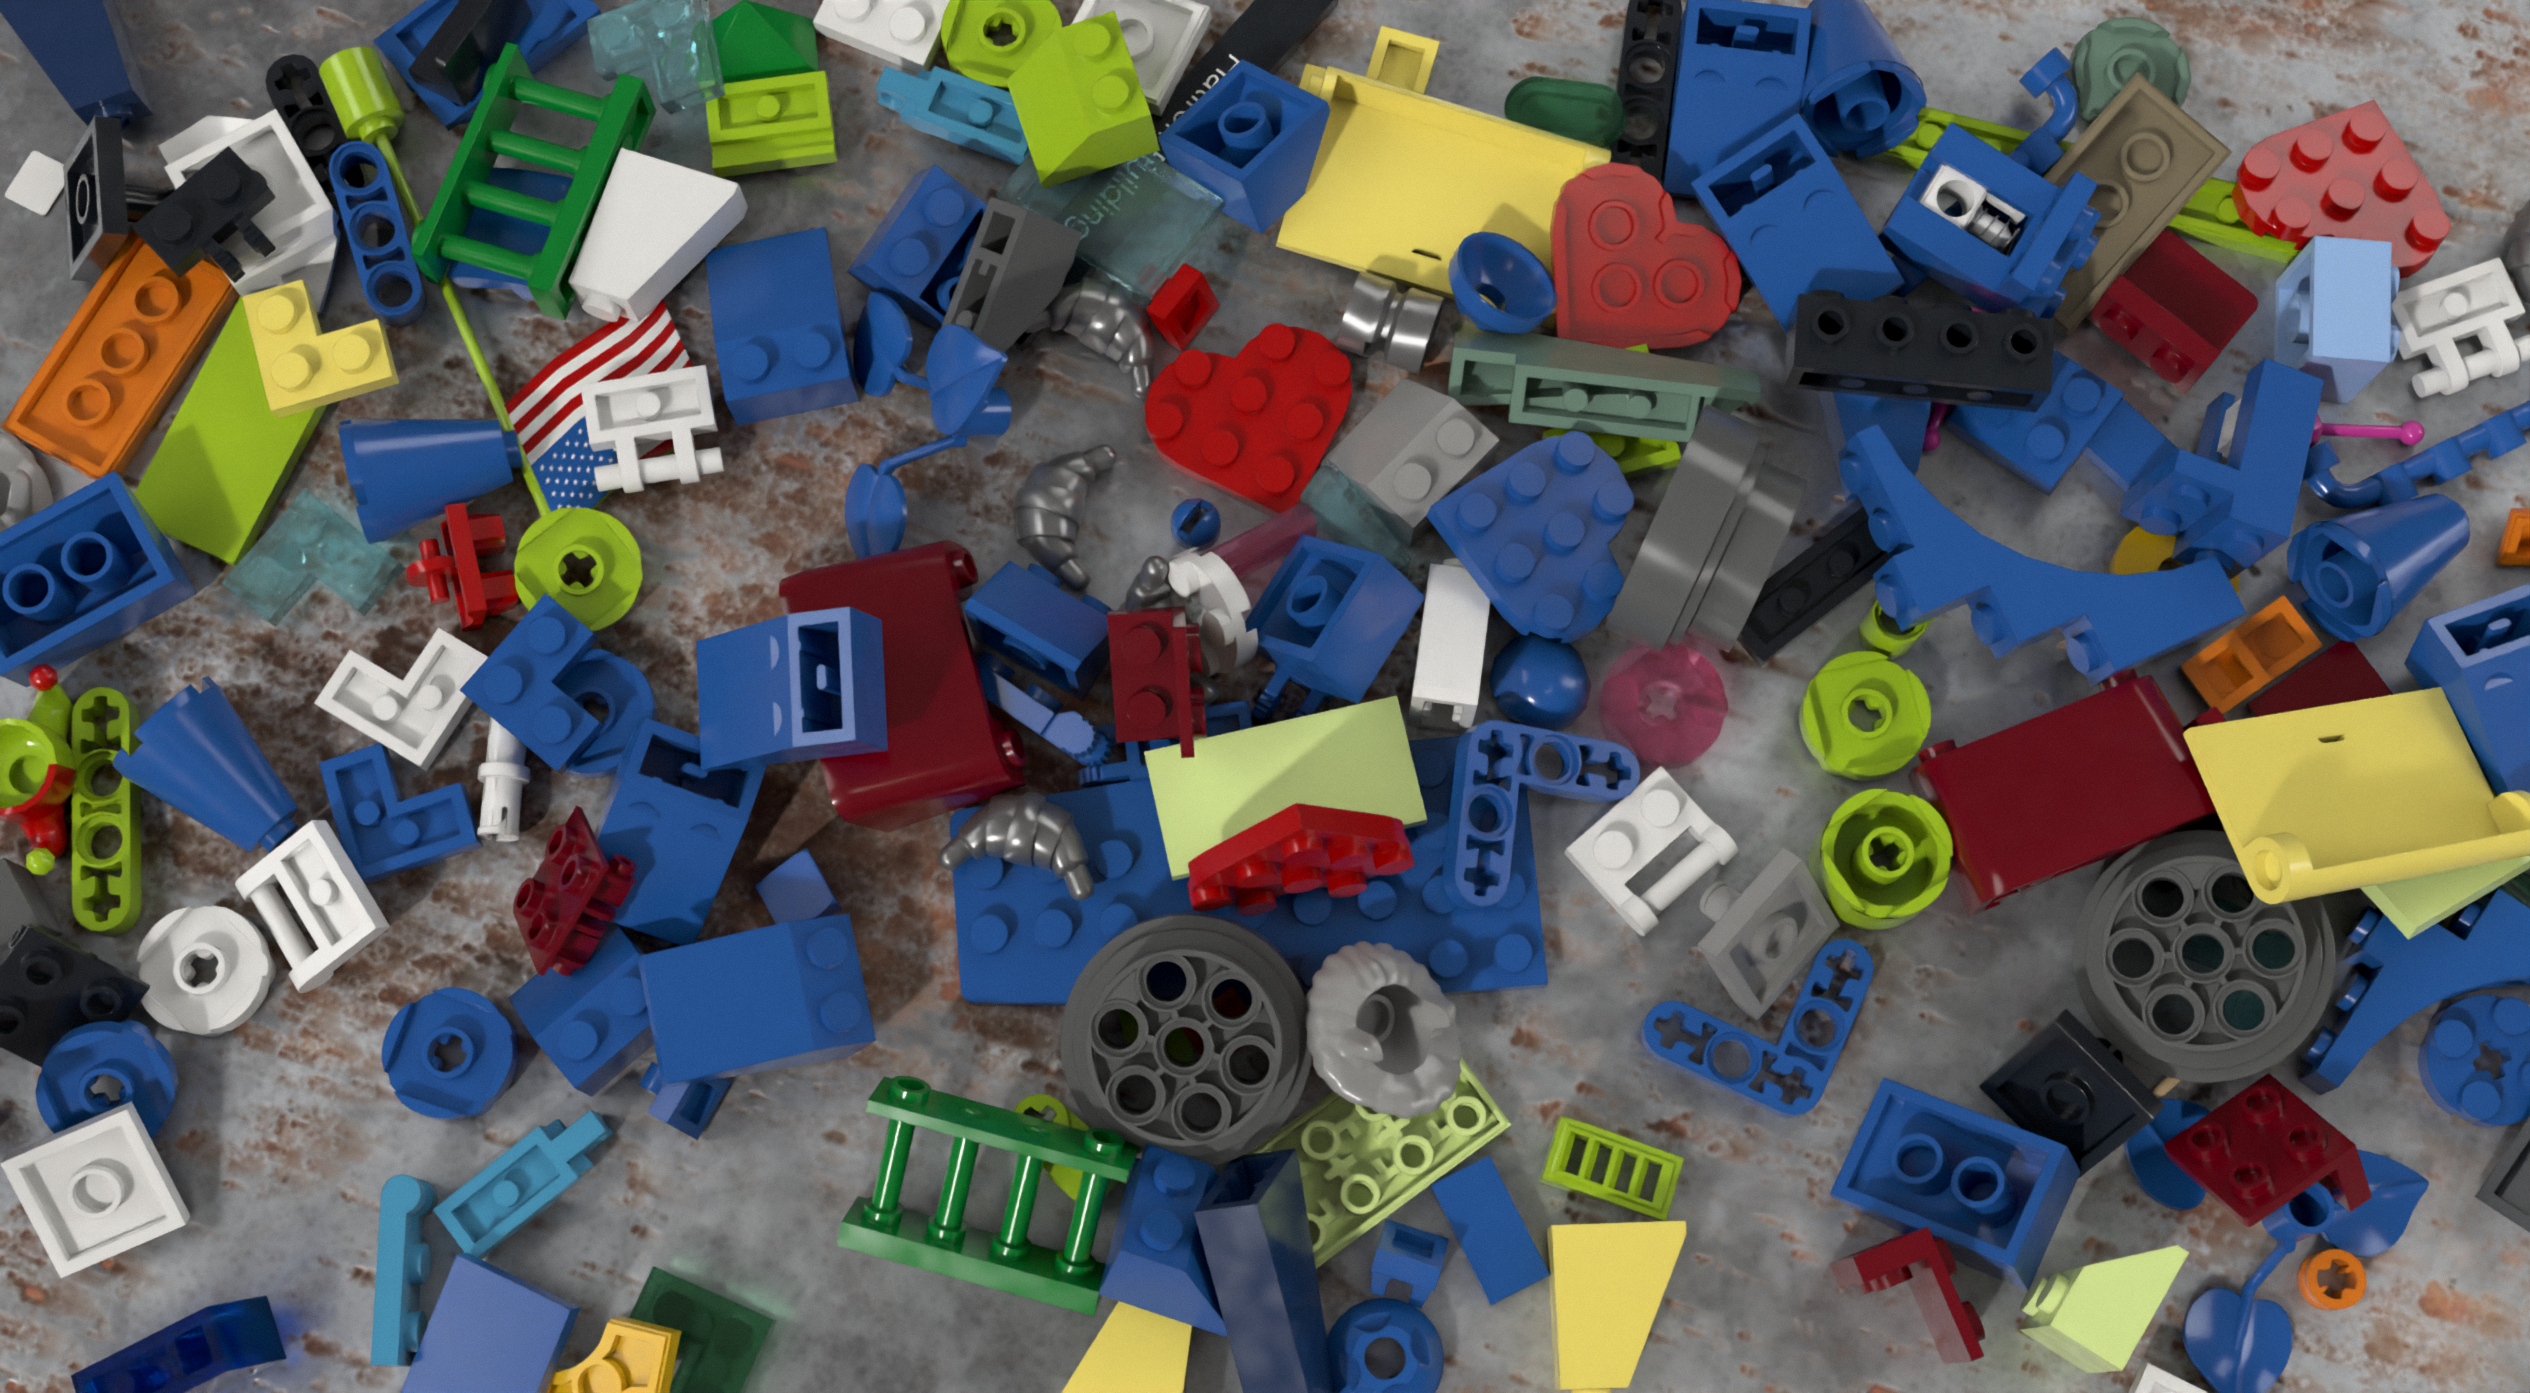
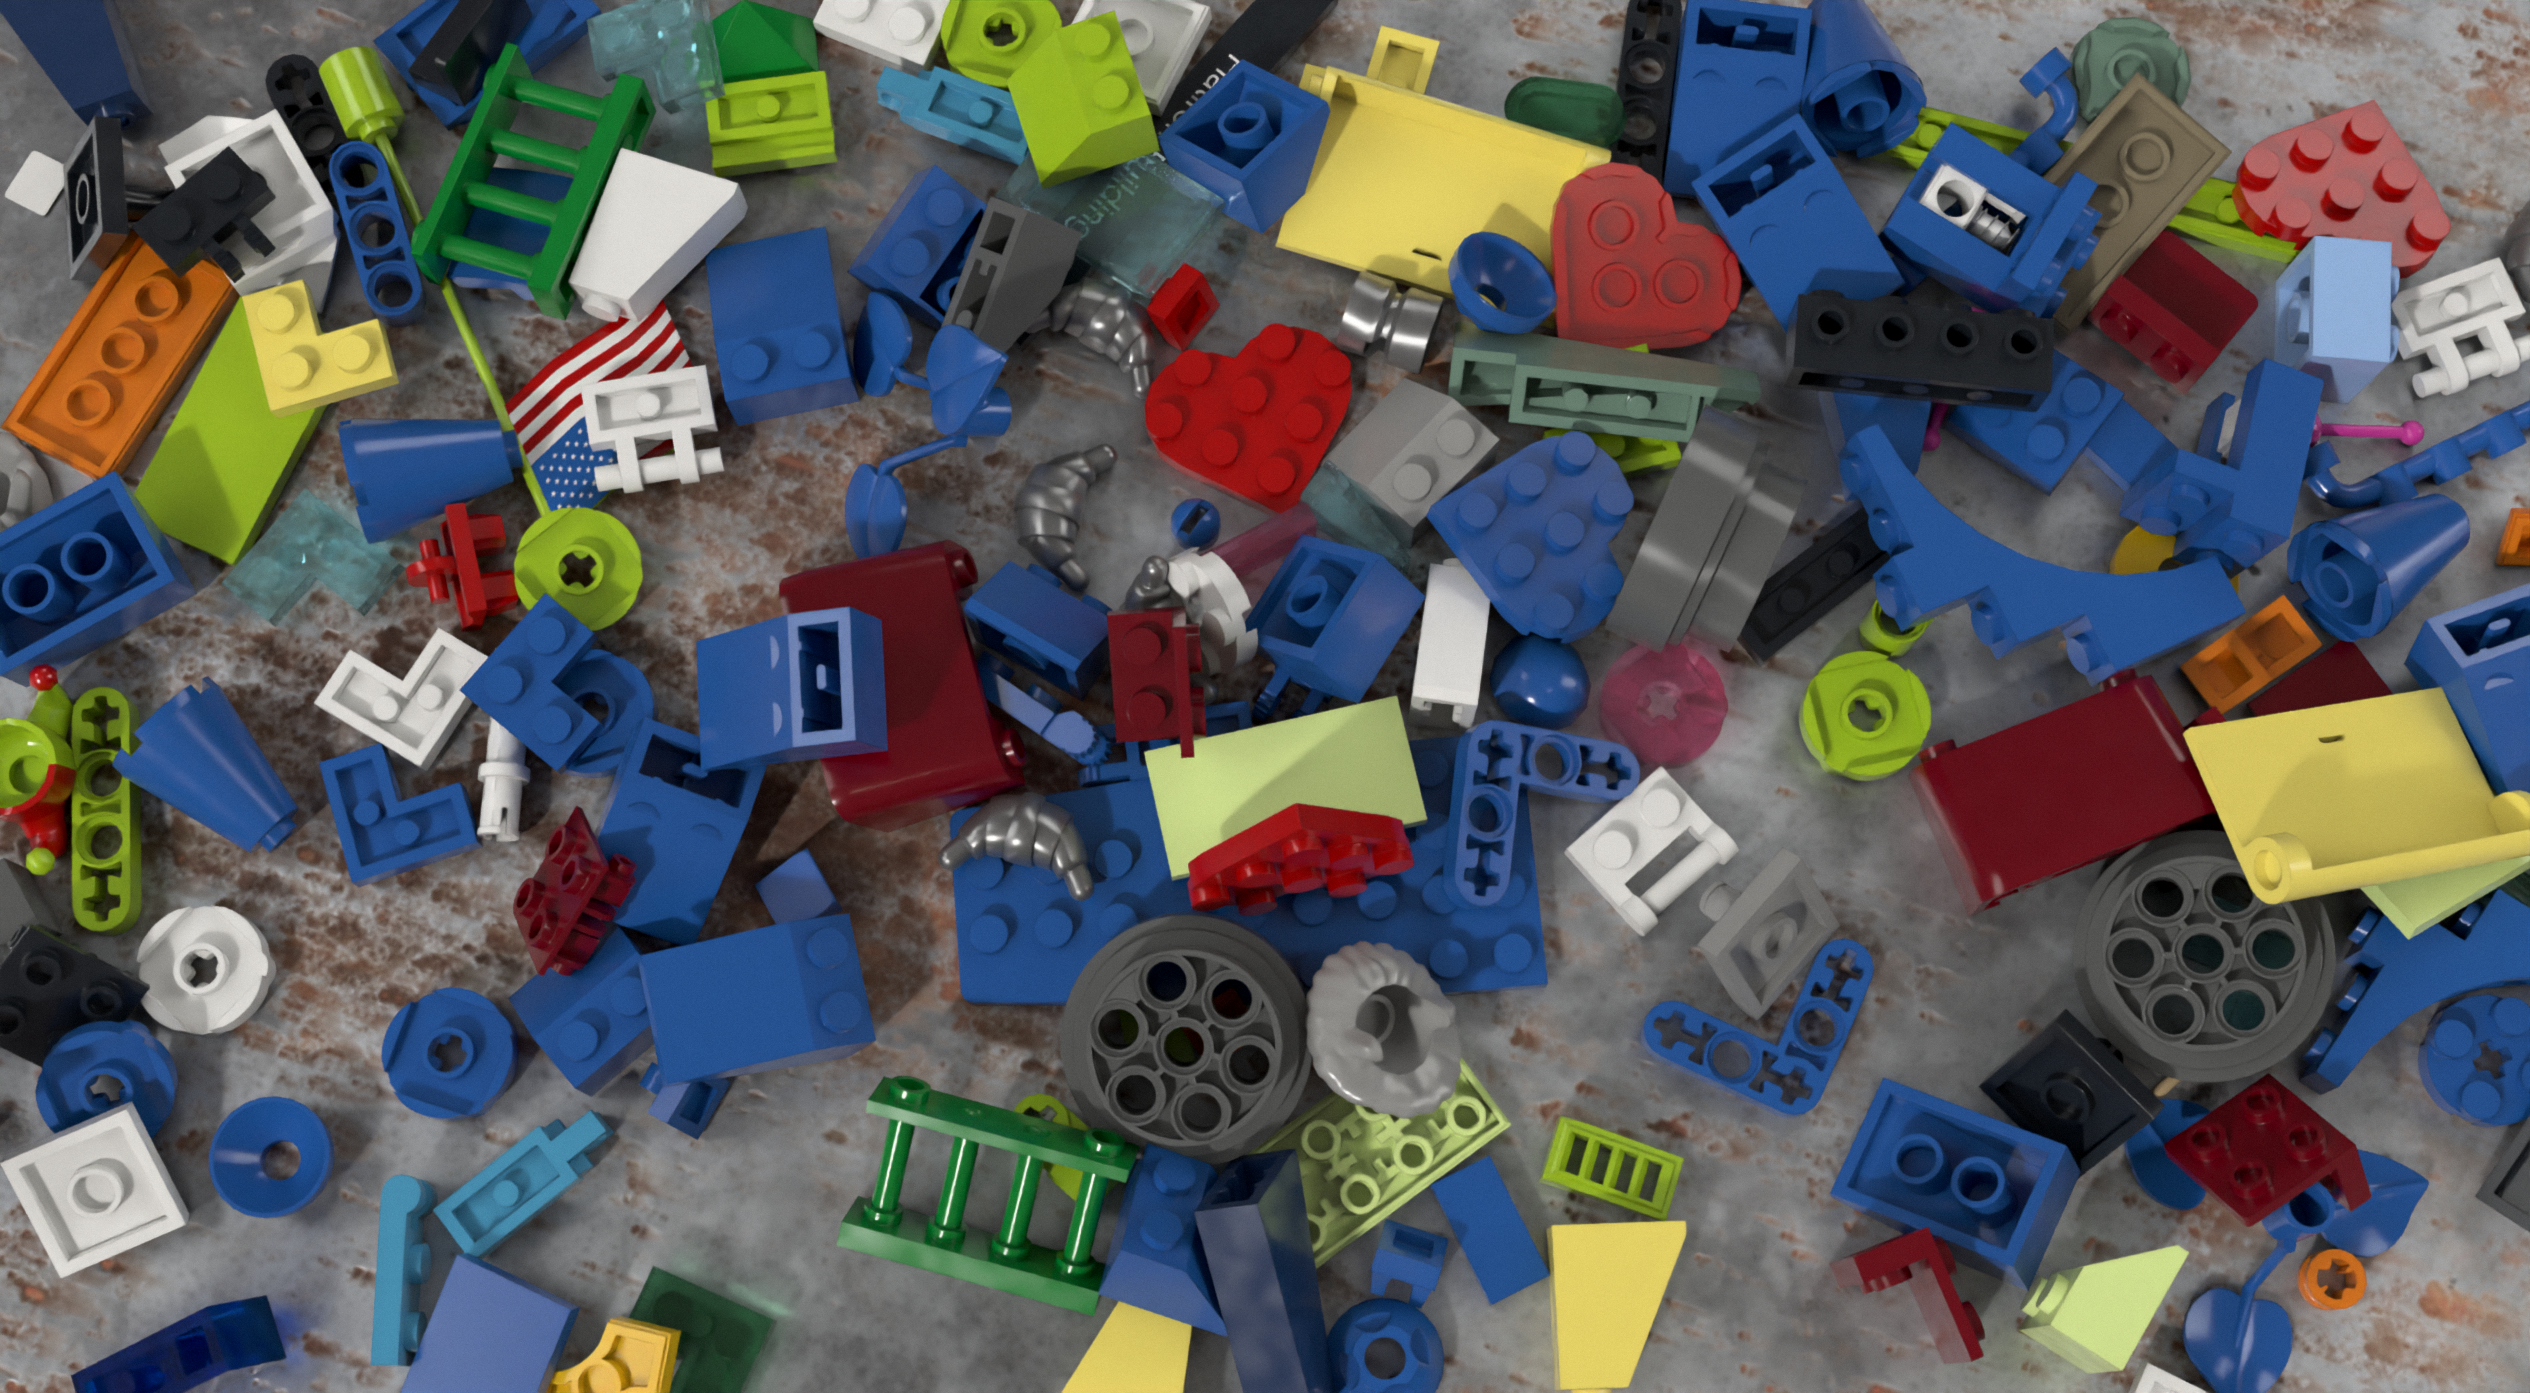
(241, 1151): none -> blue piece
(326, 897): white plate -> none
(1869, 825): lime brick -> none

